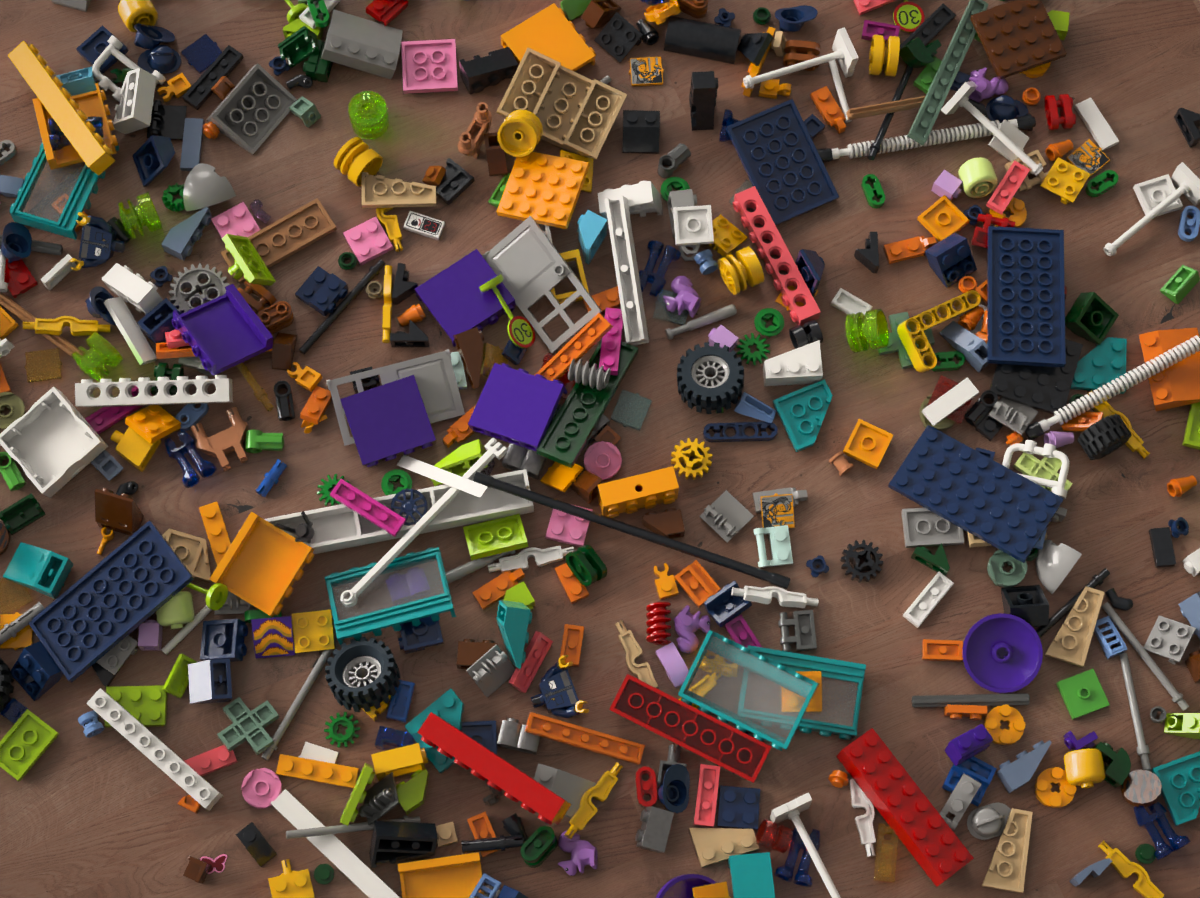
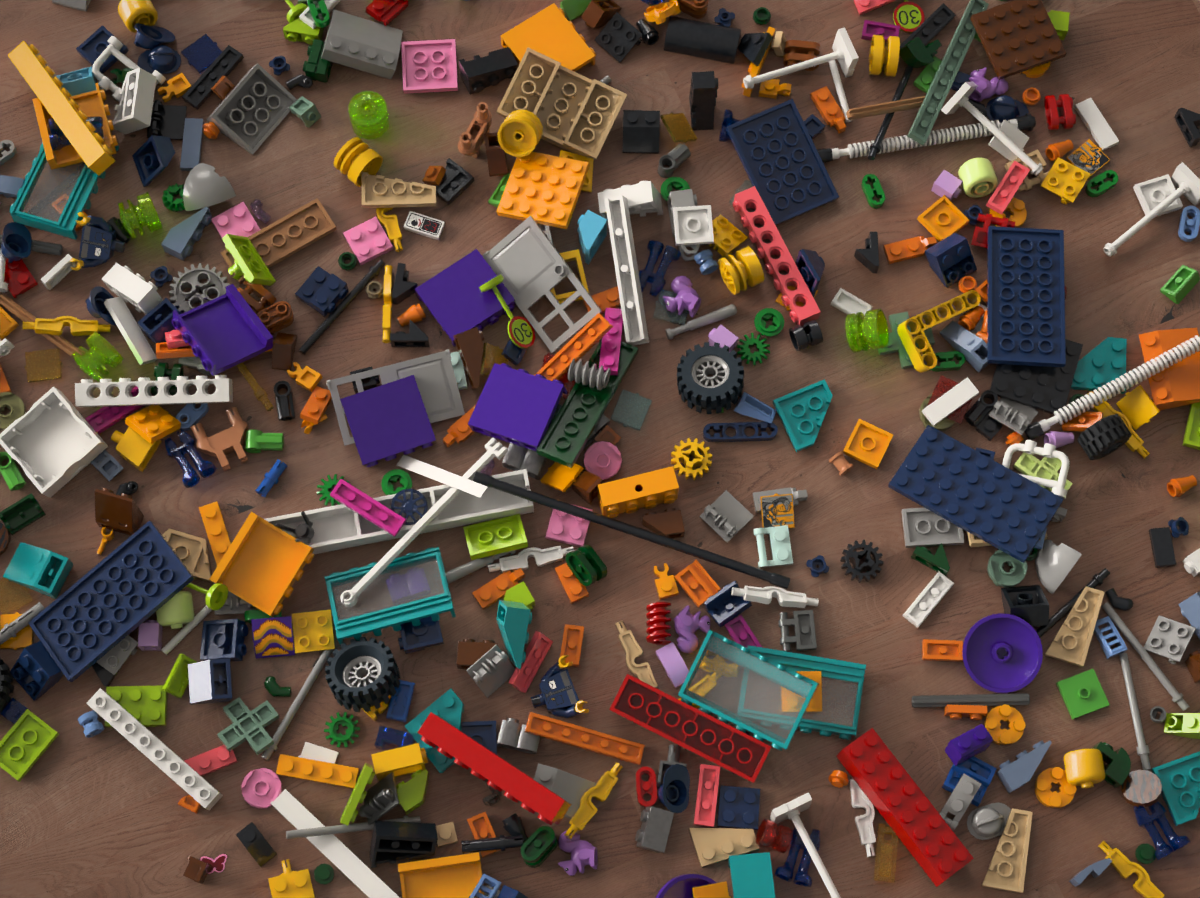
(274, 689): none -> dark green arm
(298, 46): dark green hinge -> none
(461, 459): lime slope -> none
(646, 71): piece -> none
(678, 127): none -> clear yellow piece
(794, 18): dark blue piece -> none
(794, 367): white wedge -> none
(1085, 742): dark purple bracket -> none
(1090, 317): dark green slope -> none
(1138, 407): none -> yellow piece

